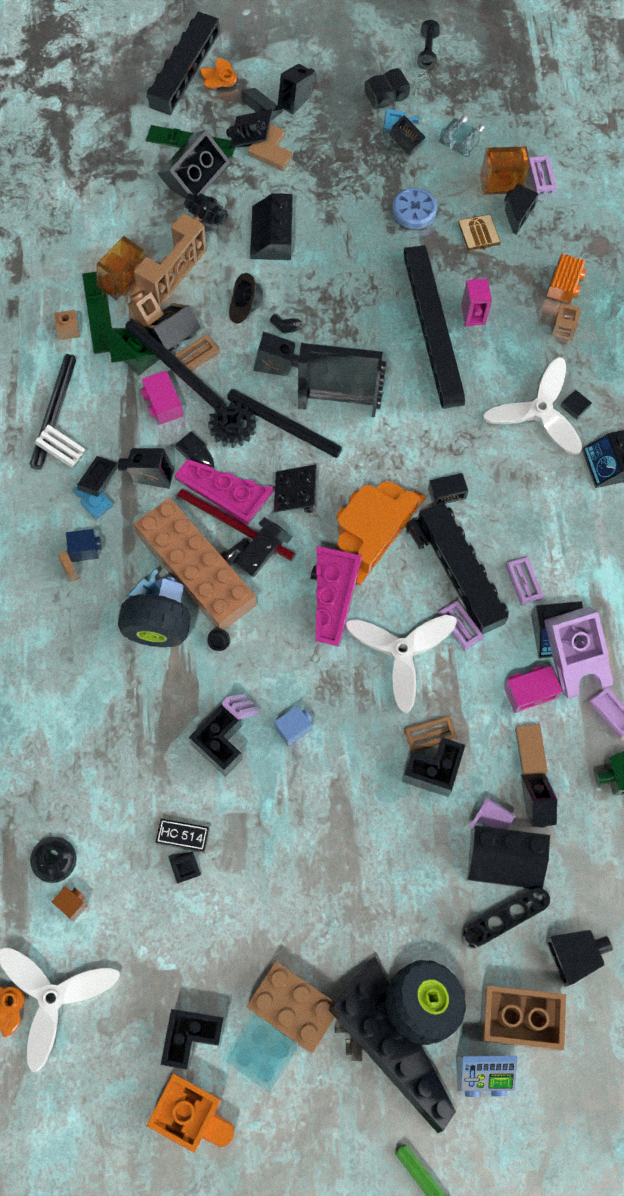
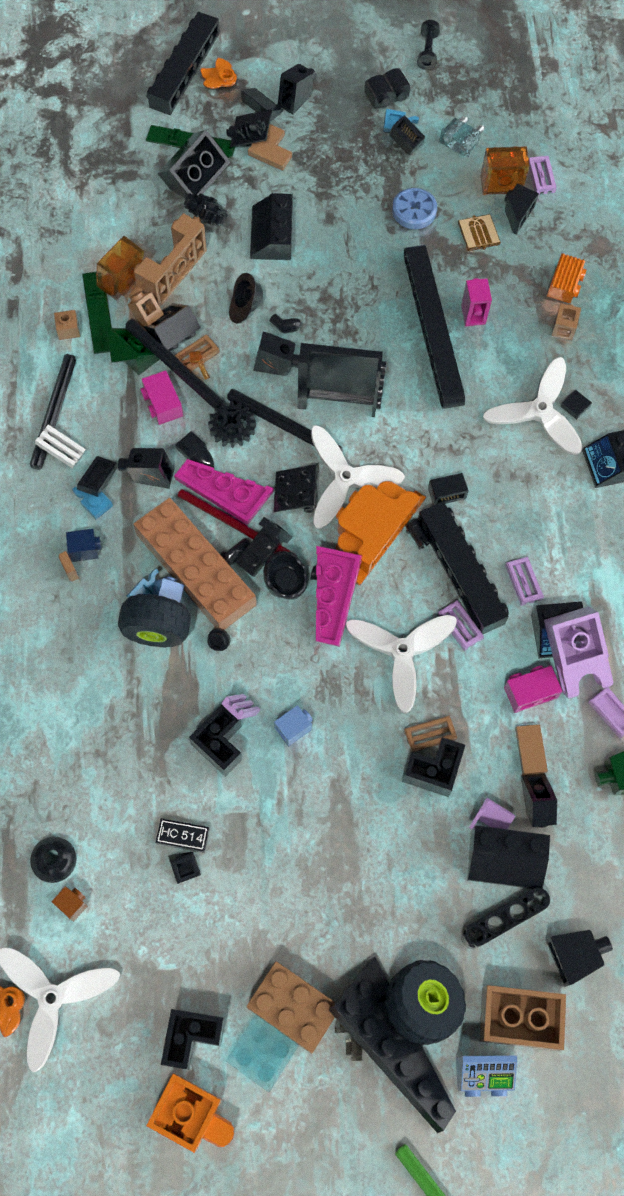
(196, 357): none -> clear orange hand
(285, 575): none -> black piece
(357, 477): none -> white piece

